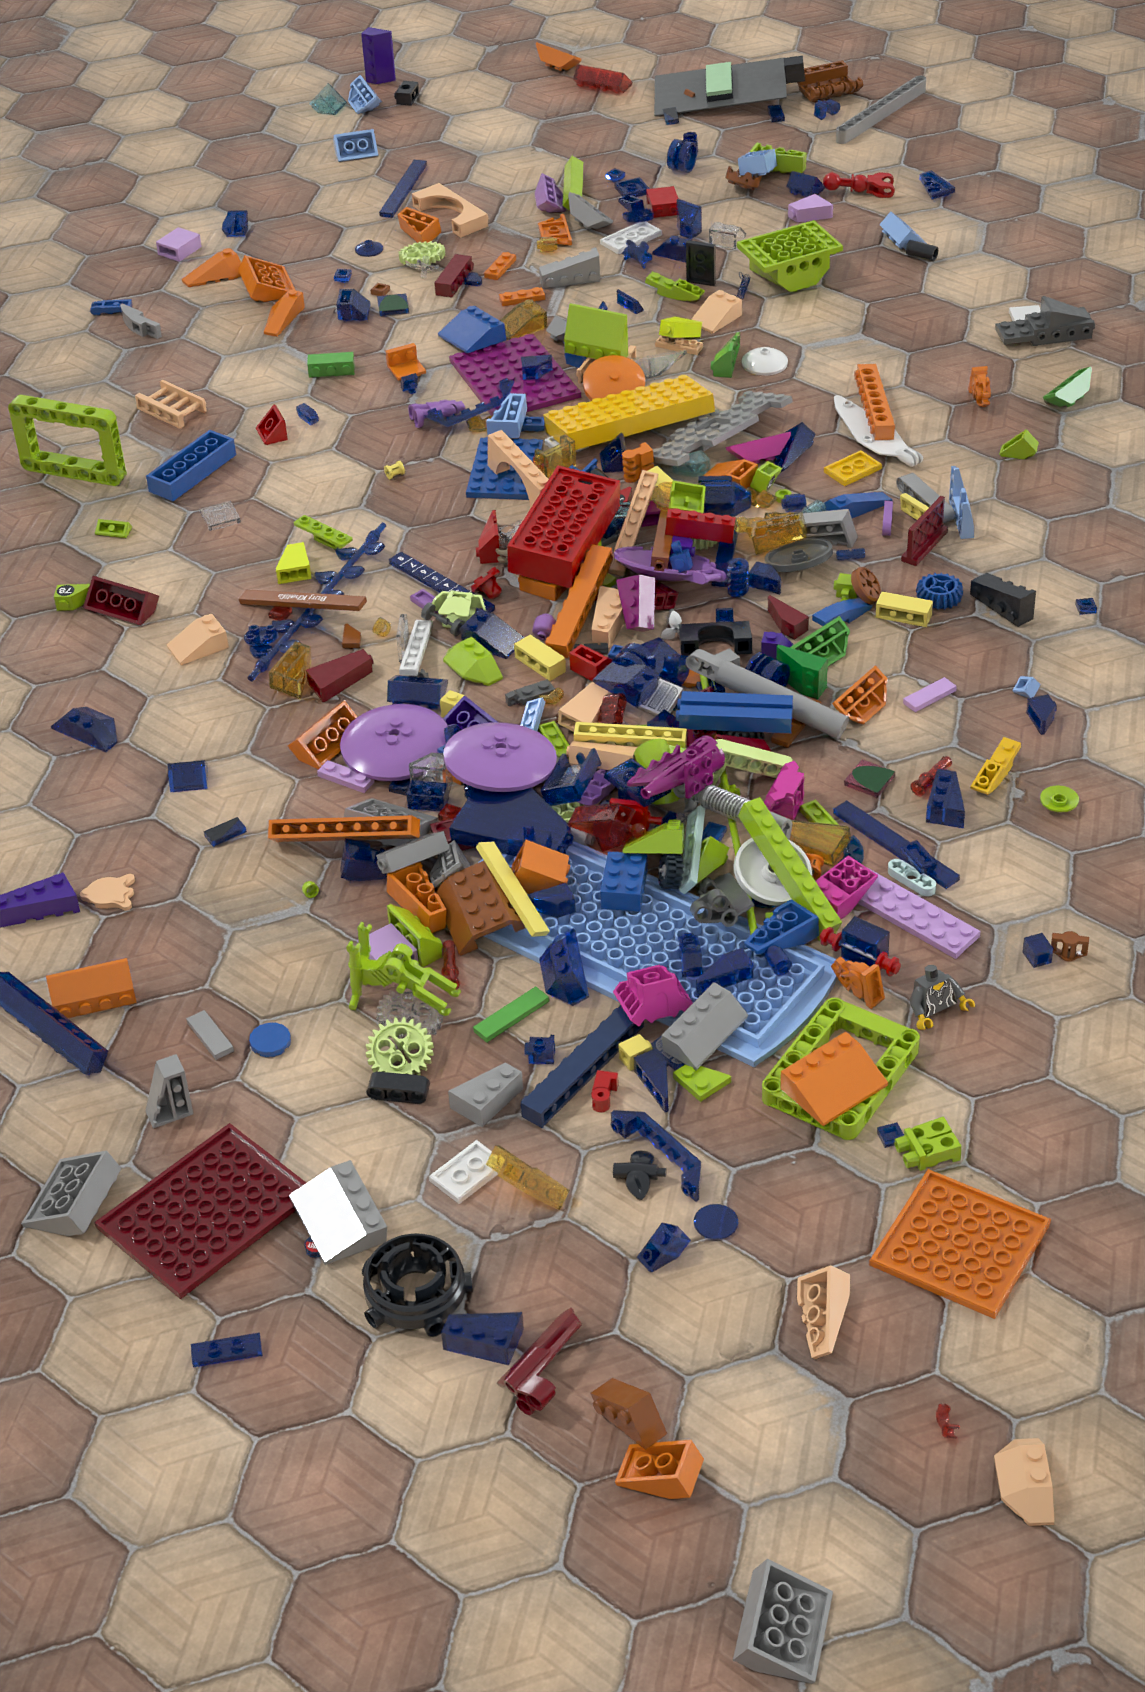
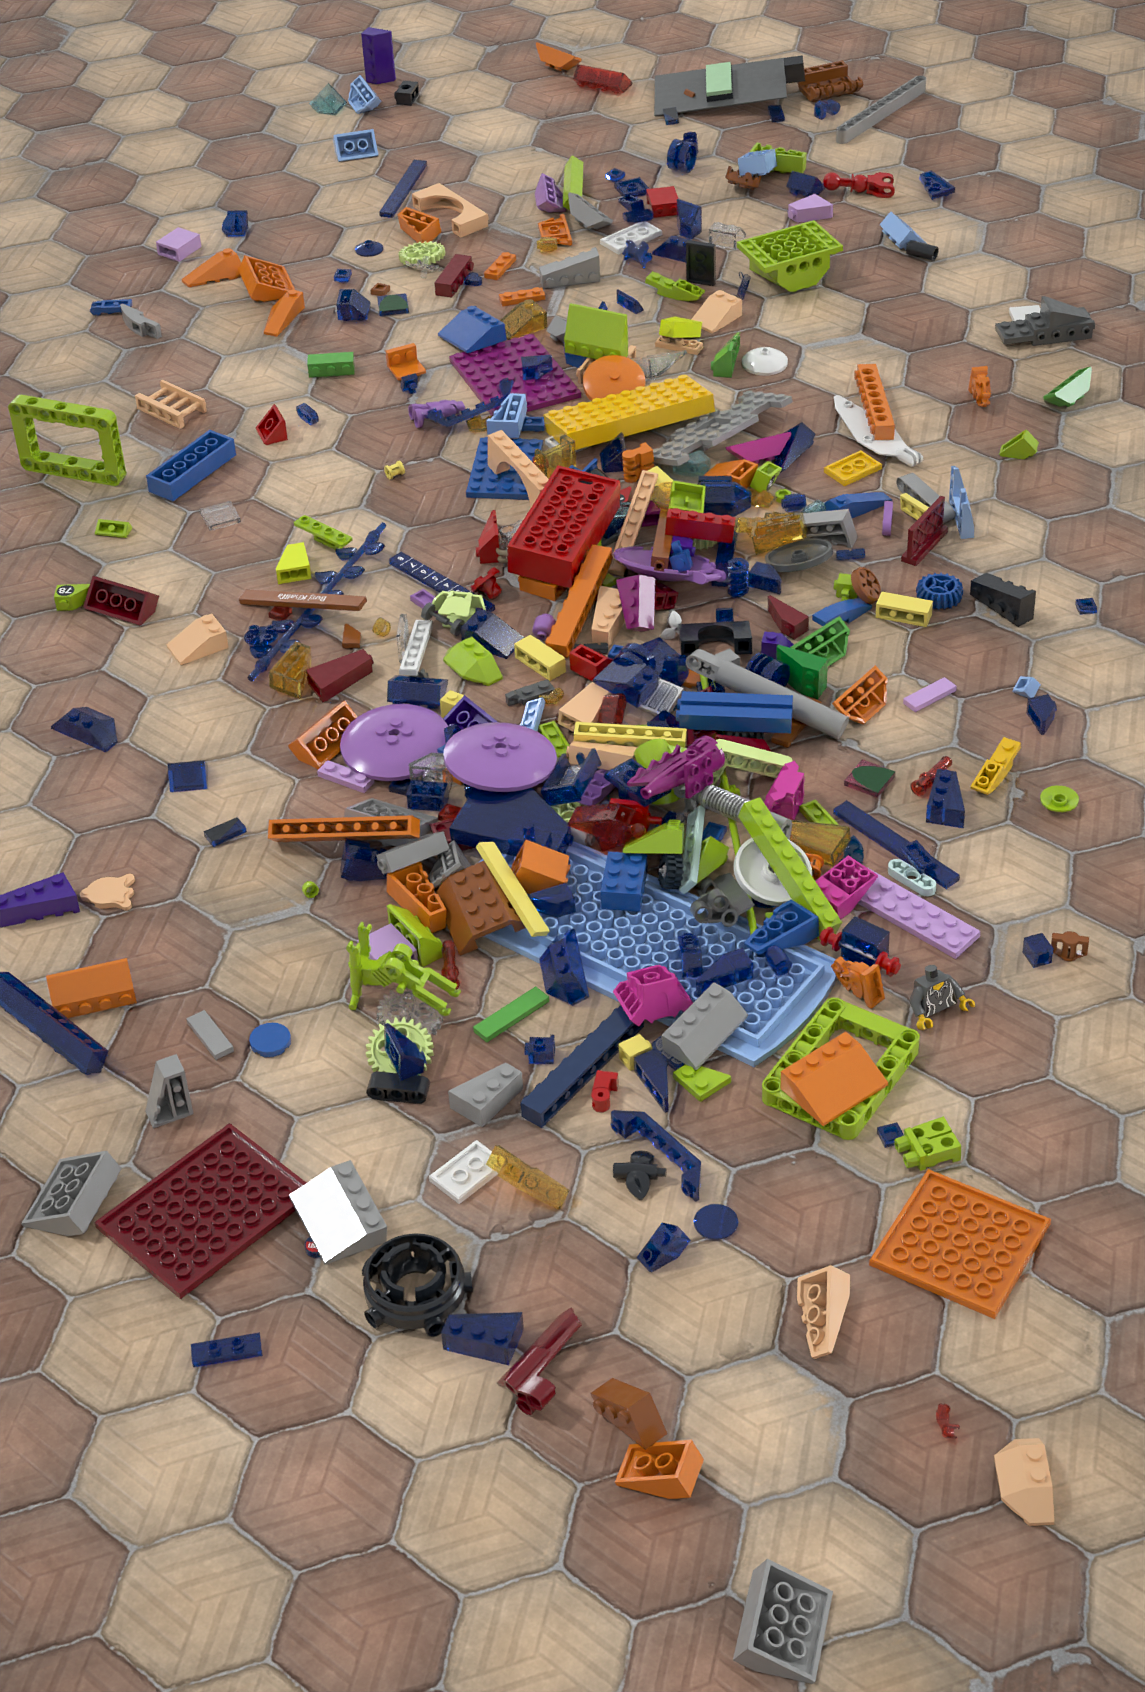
(403, 1053): none -> clear blue slope

